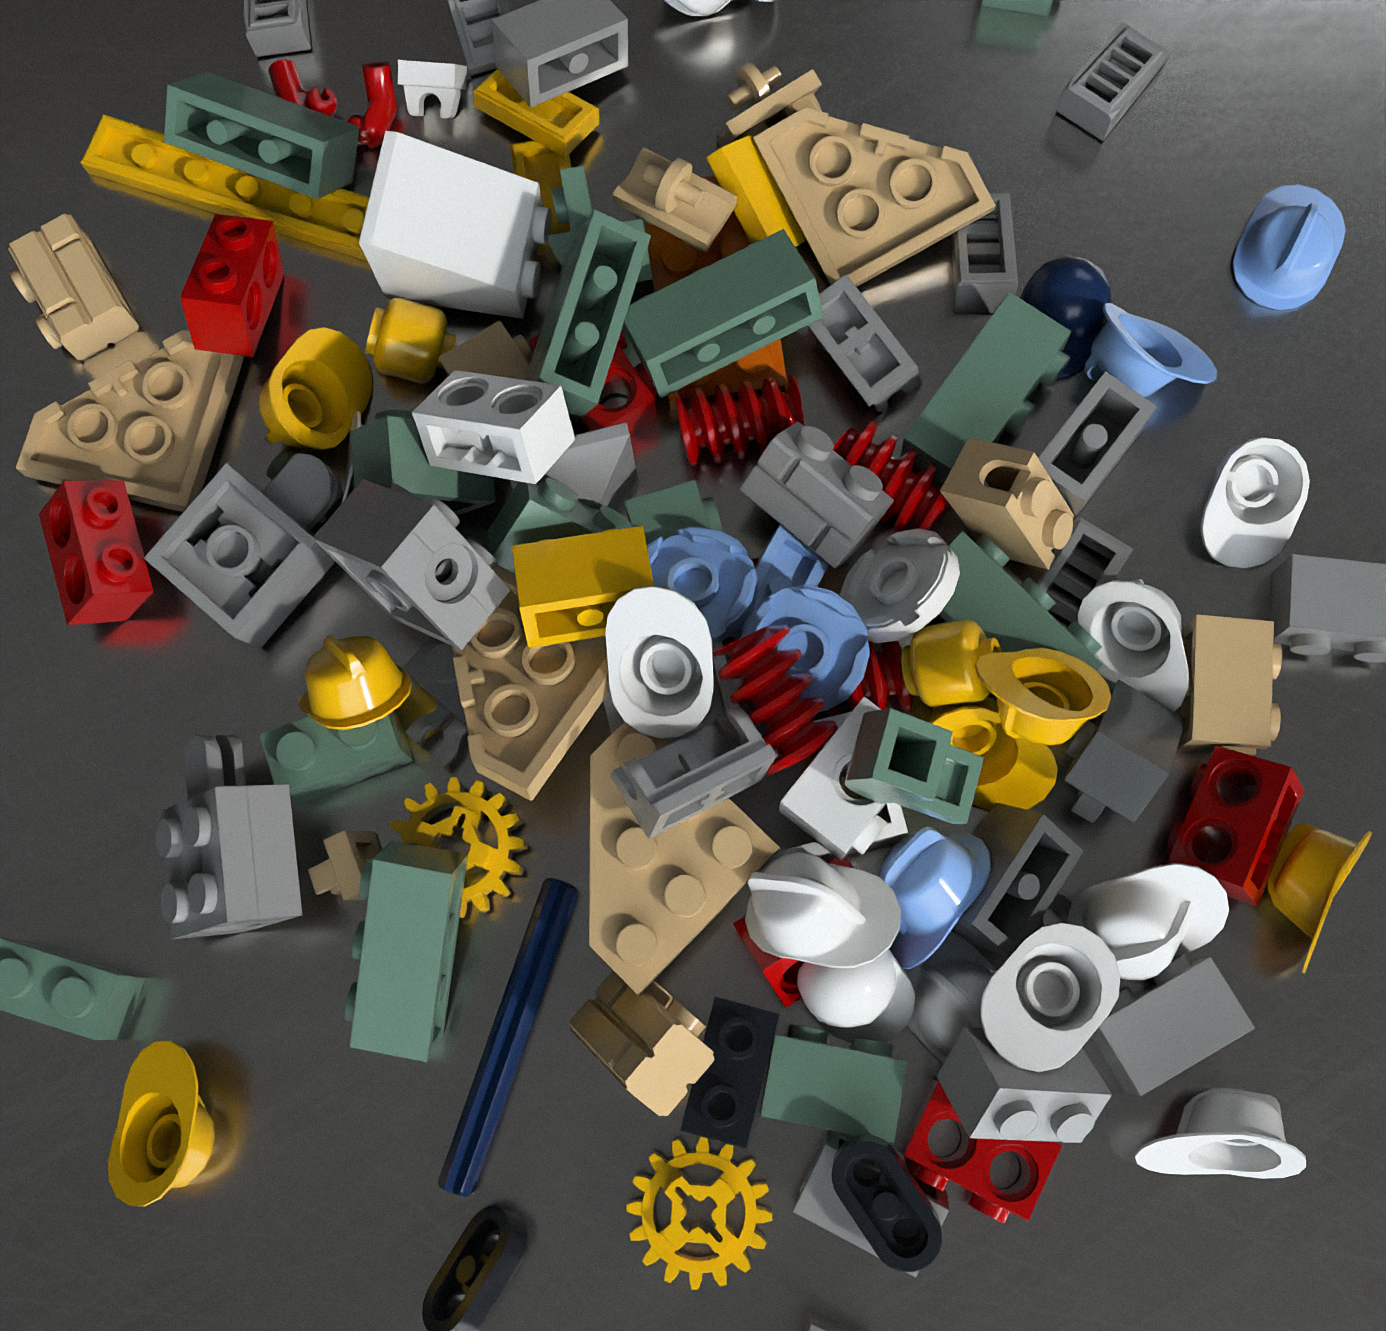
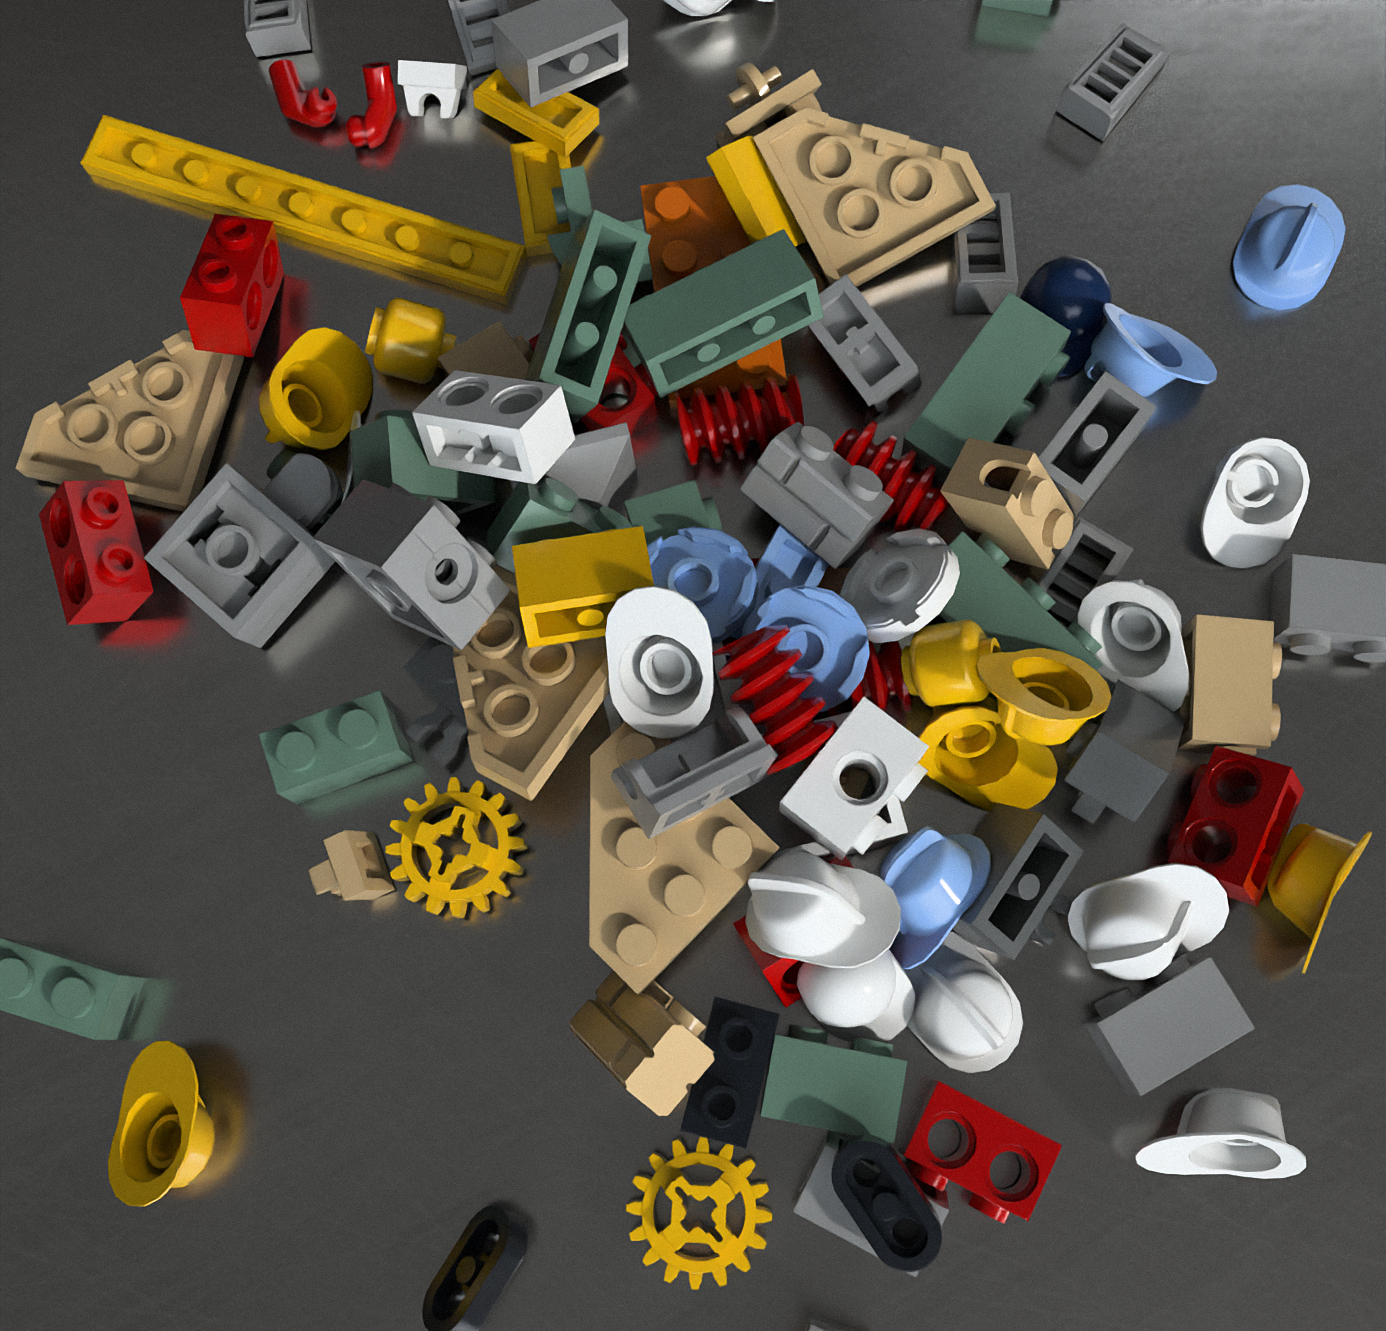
(72, 288): tan brick -> none
(226, 847): light grey brick -> none
(260, 134): sand green brick -> none
(352, 683): yellow piece -> none
(405, 949): sand green brick -> none
(453, 229): white slope -> none
(507, 1038): dark blue axle -> none
(675, 199): tan hips -> none
(913, 766): sand green brick -> none
(1018, 1103): light grey brick -> none
(1050, 997): white piece -> none

